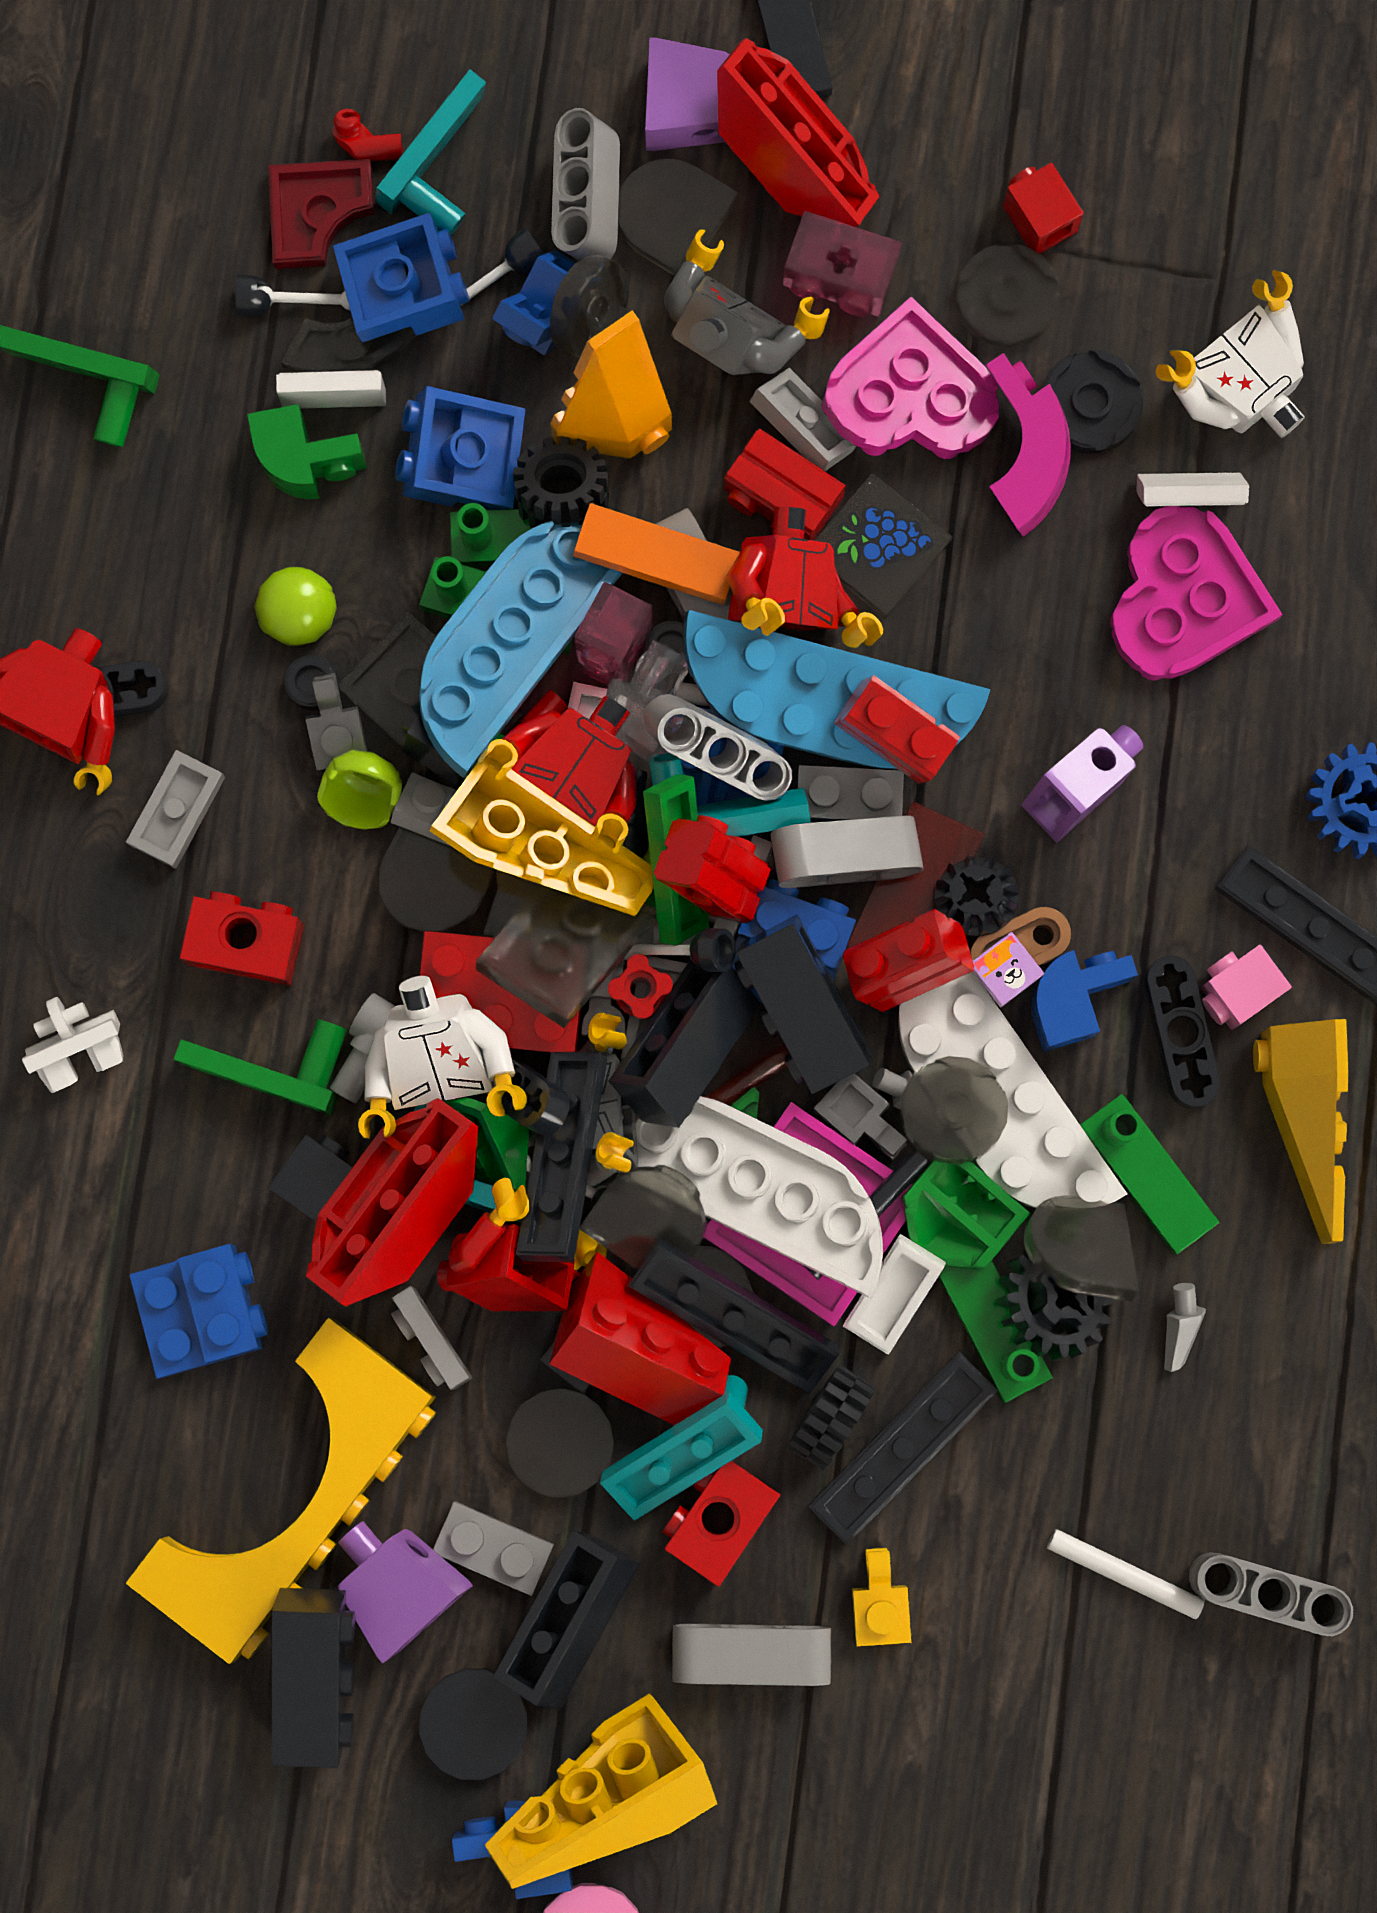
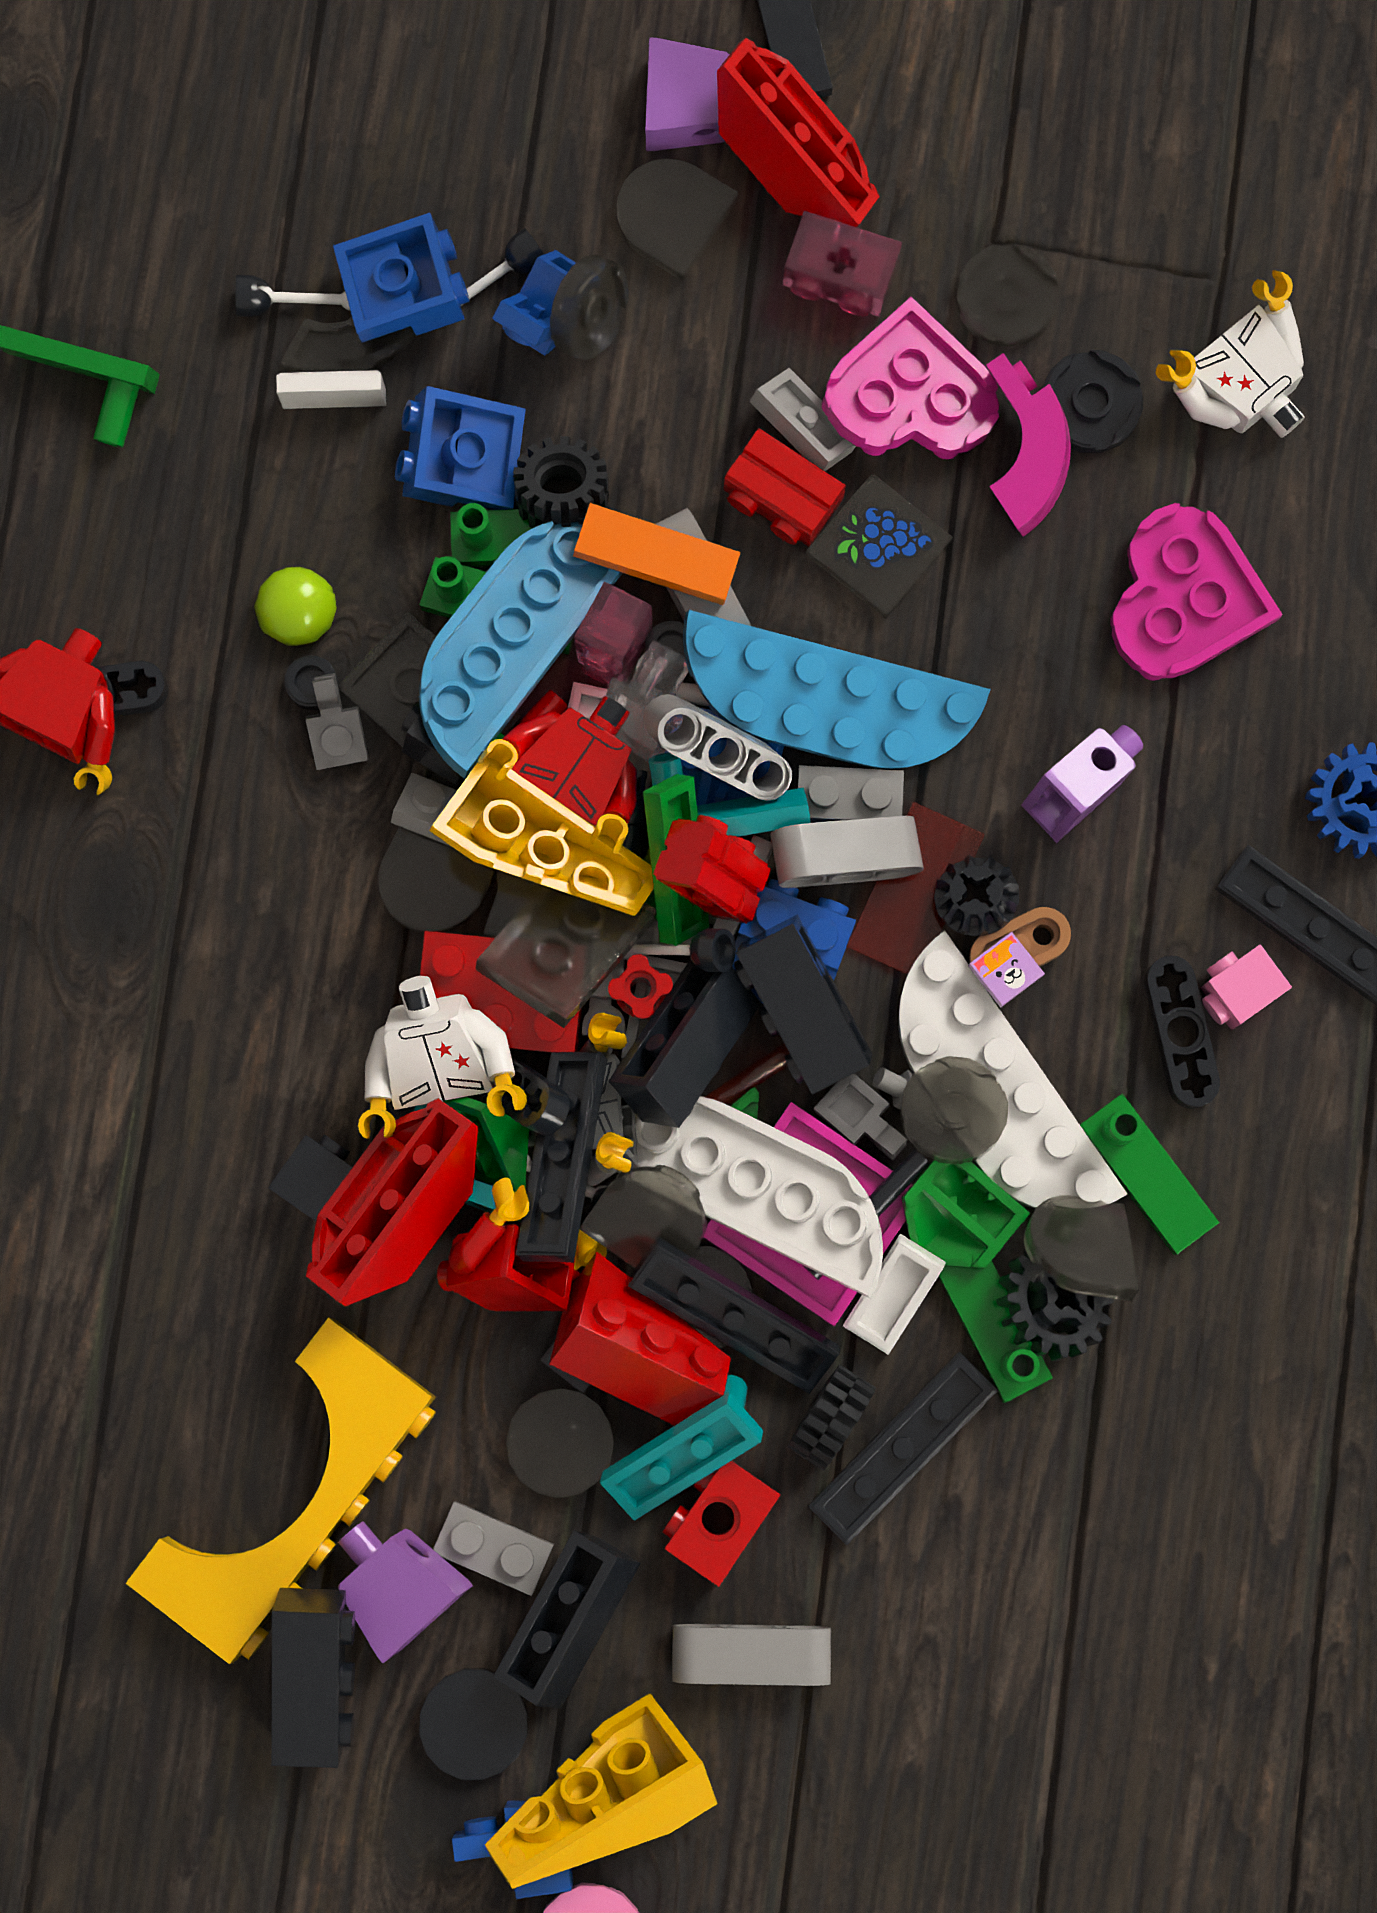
(51, 1057): white hips -> none
(175, 809): light grey plate -> none
(199, 1310): blue plate -> none
(270, 956): red brick -> none
(292, 461): green brick -> none
(305, 1090): green piece -> none
(313, 205): dark red tile -> none
(351, 1077): light grey pin -> none
(360, 790): lime hair -> none
(361, 142): red arm -> none
(404, 180): teal piece -> none
(416, 1320): light grey plate -> none
(585, 186): light grey beam -> none
(617, 395): light orange wedge -> none
(727, 326): dark grey torso -> none
(794, 585): red torso -> none
(880, 1609): yellow plate -> none
(896, 729): red brick -> none
(908, 960): red brick -> none
(1042, 207): red brick -> none
(1062, 1000): blue brick -> none
(1125, 1574): white bar -> none
(1182, 1326): light grey bar -> none
(1192, 489): white tile -> none
(1296, 1598): light grey beam -> none
(1303, 1079): yellow wedge -> none

